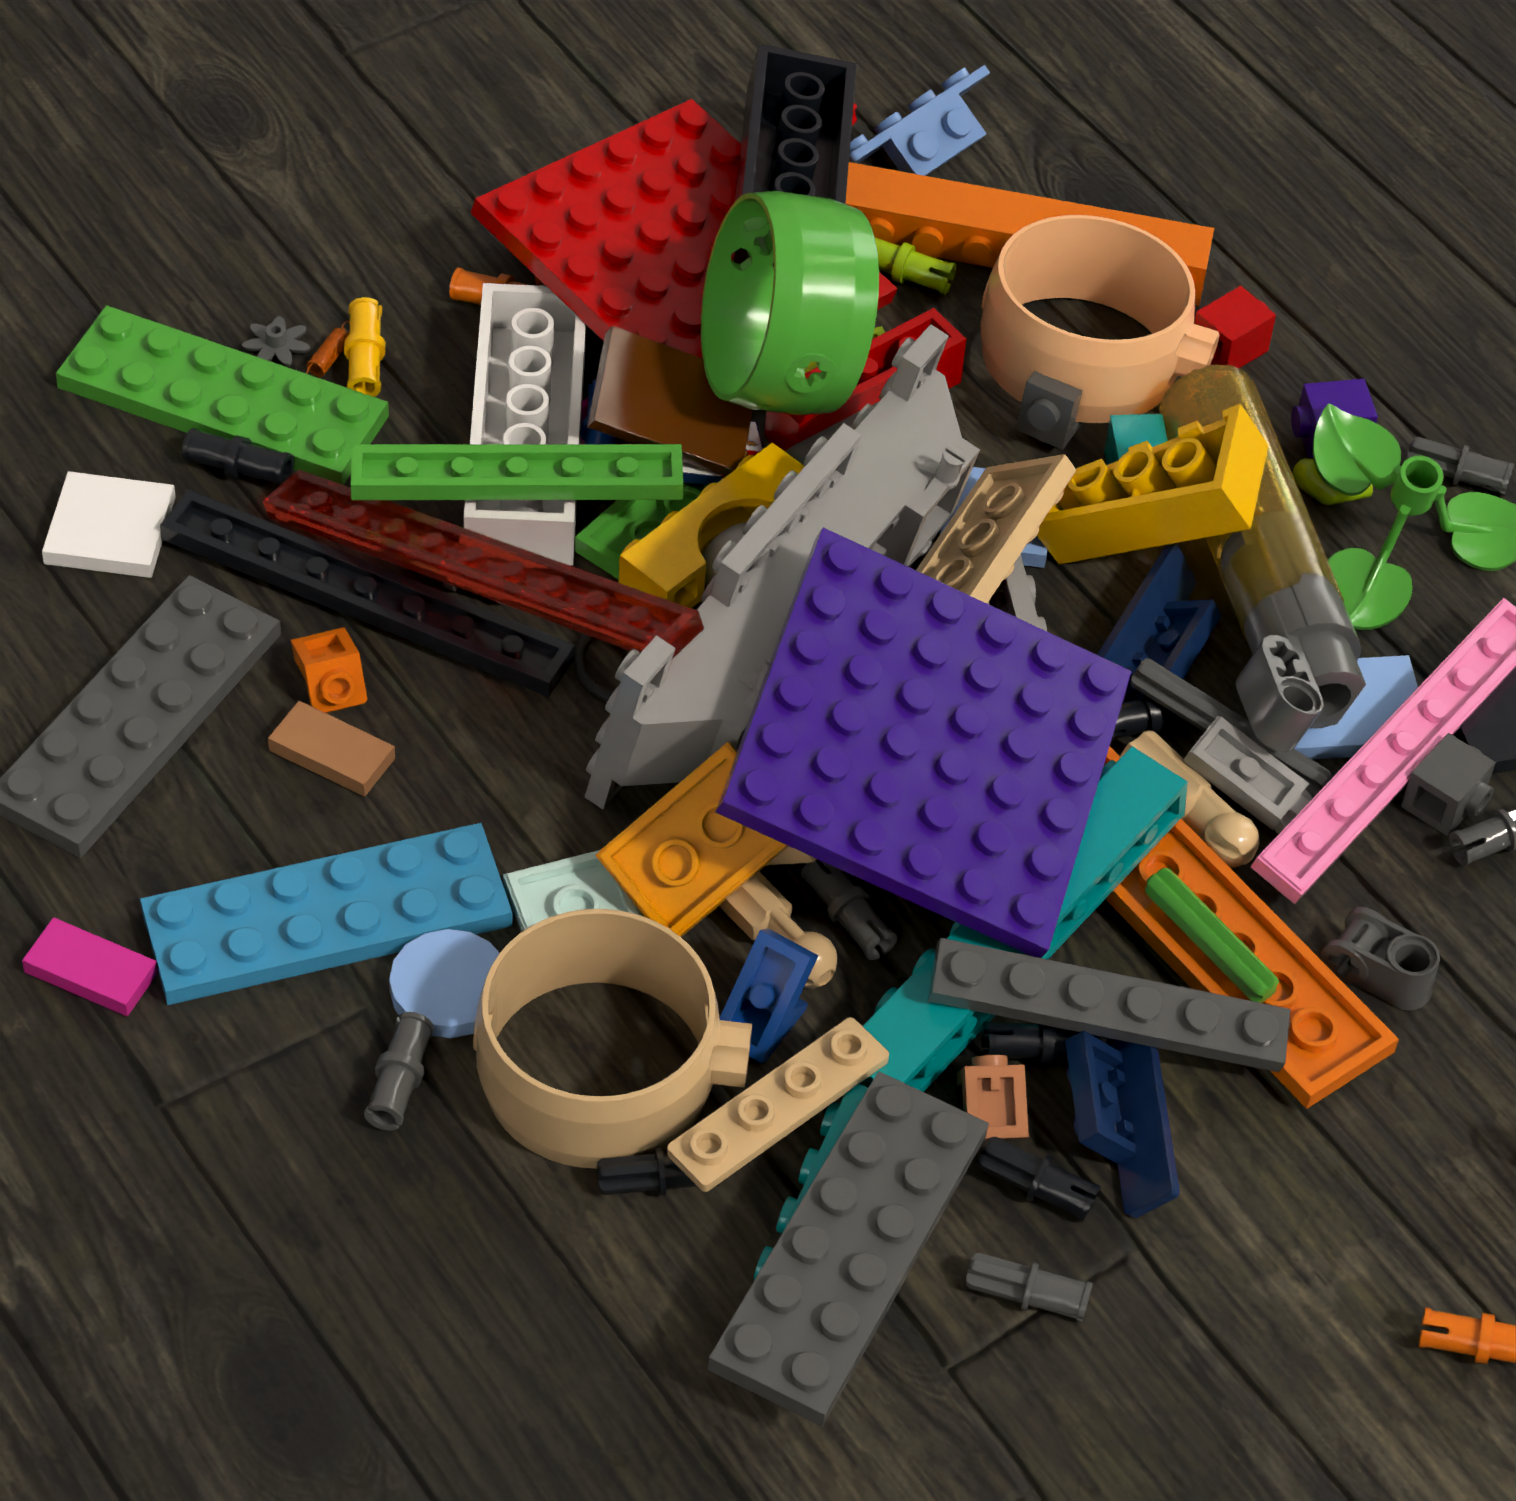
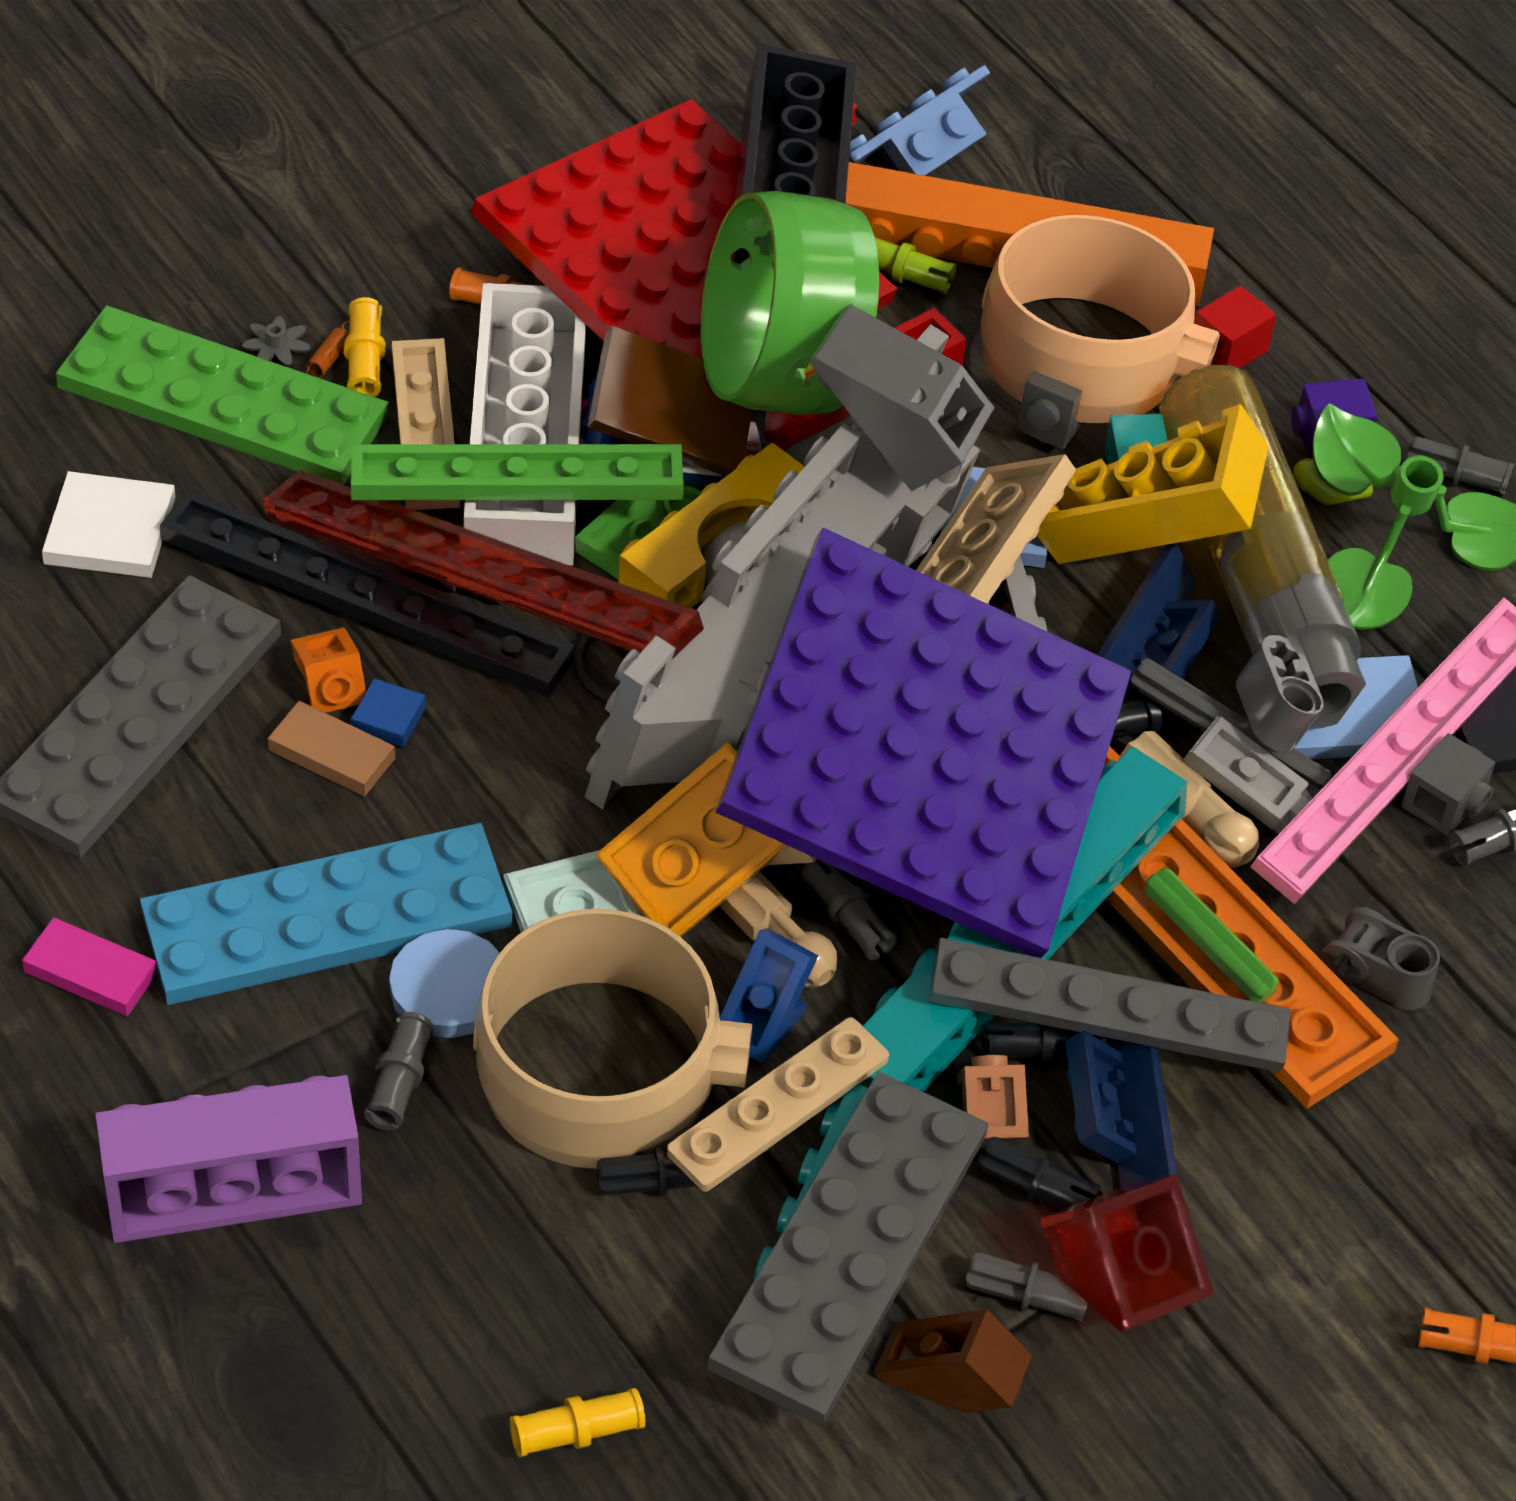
(230, 1157): none -> medium lavender brick
(237, 456): black pin -> none
(389, 712): none -> blue tile
(423, 401): none -> tan plate
(577, 1422): none -> yellow pin
(903, 395): none -> dark grey slope
(956, 1361): none -> reddish brown slope
(1130, 1252): none -> clear red slope

